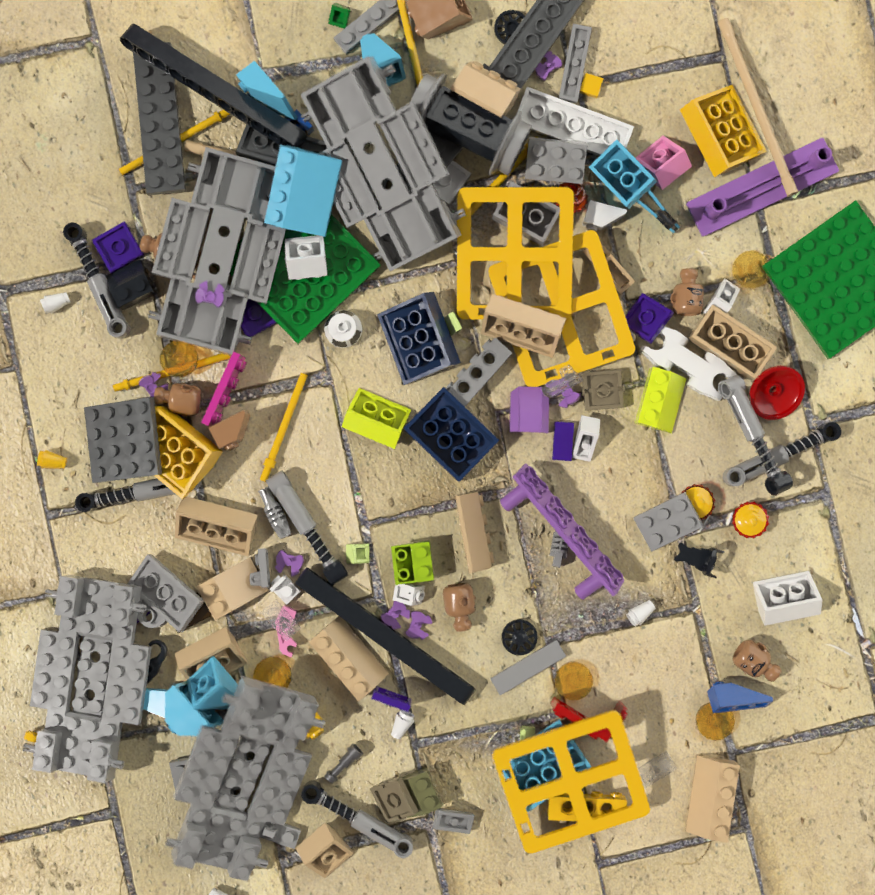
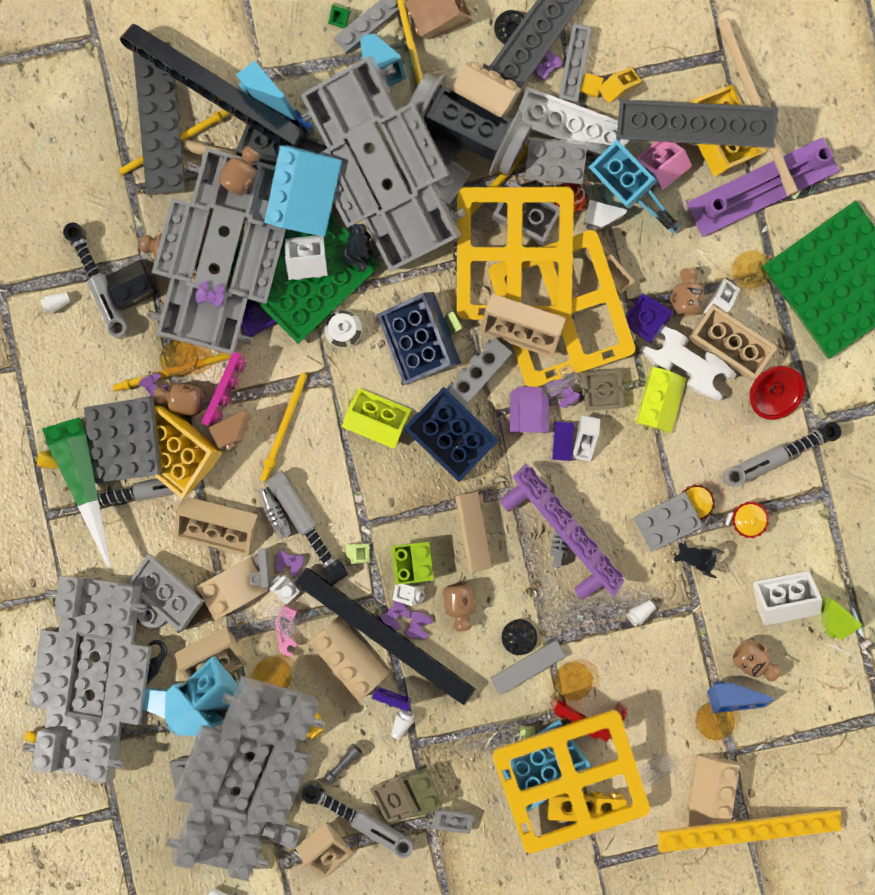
(71, 453): none -> green plate
(118, 247): dark purple tile -> none
(238, 173): none -> medium nougat piece
(358, 247): none -> black hair
(619, 84): none -> yellow slope
(697, 123): none -> dark grey plate
(734, 391): piece -> none
(748, 830): none -> yellow plate
(837, 620): none -> lime slope

